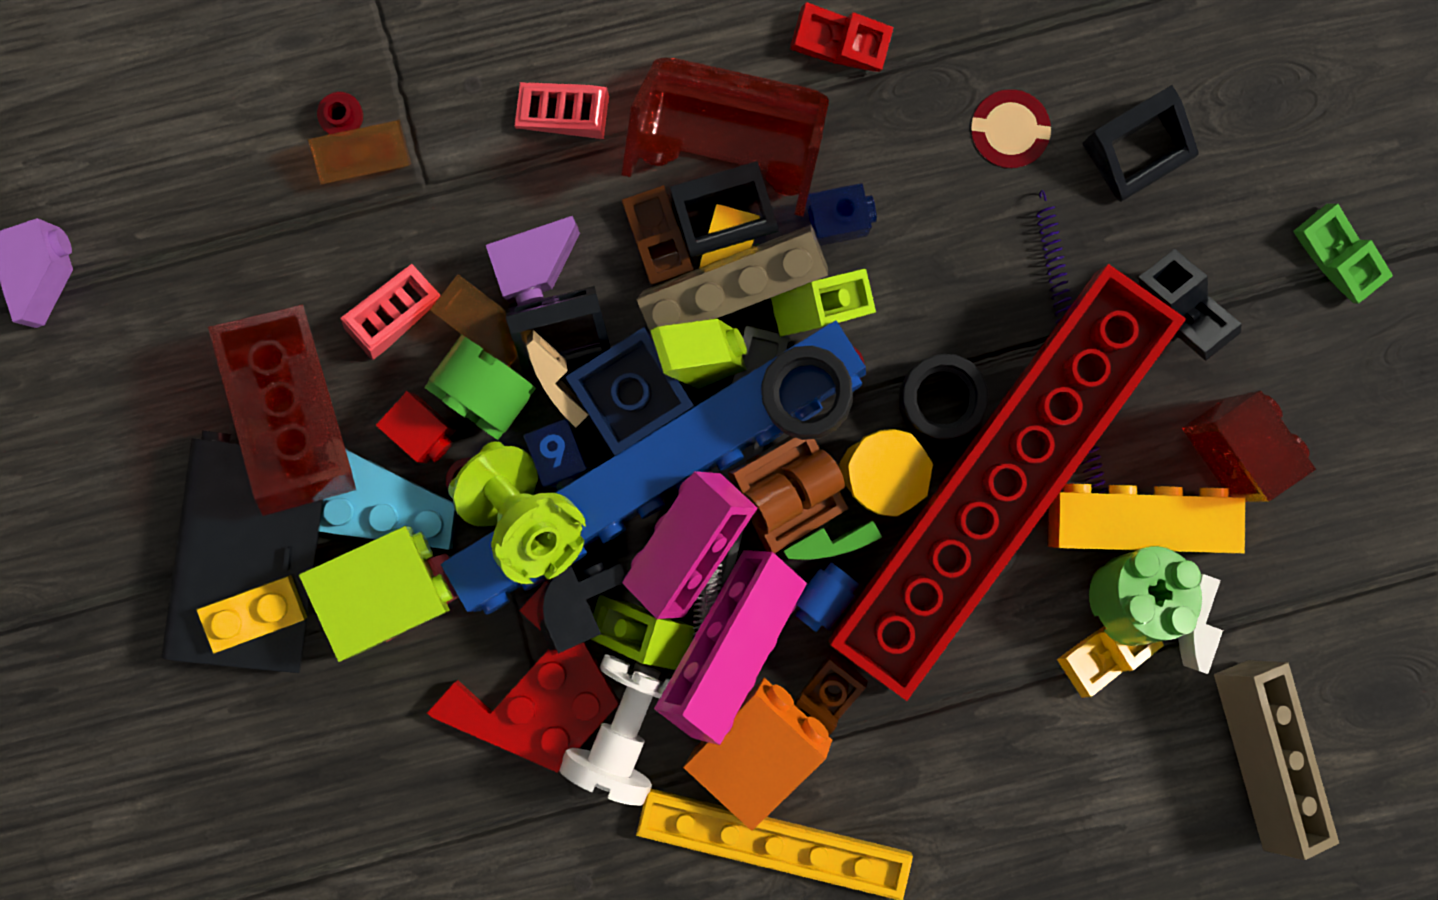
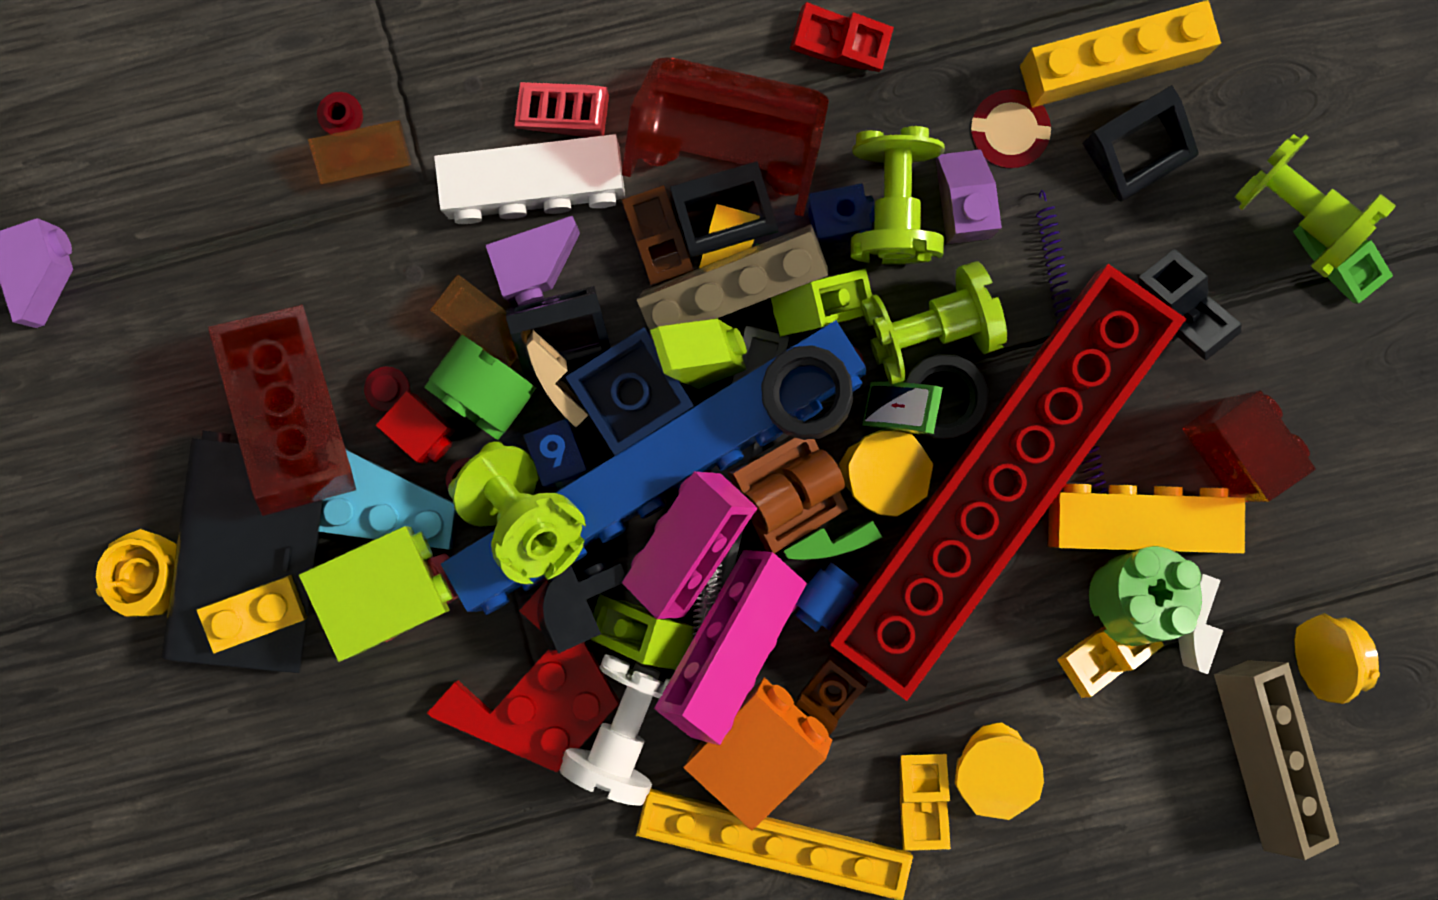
(137, 574): none -> yellow hat
(379, 299): coral slope -> none
(385, 387): none -> dark red plate
(530, 178): none -> white brick
(898, 214): none -> lime piece
(902, 407): none -> slope
(924, 802): none -> yellow slope
(949, 317): none -> lime piece
(967, 197): none -> medium lavender slope
(999, 773): none -> yellow hat
(1120, 53): none -> yellow brick
(1327, 217): none -> lime piece
(1336, 658): none -> yellow hat

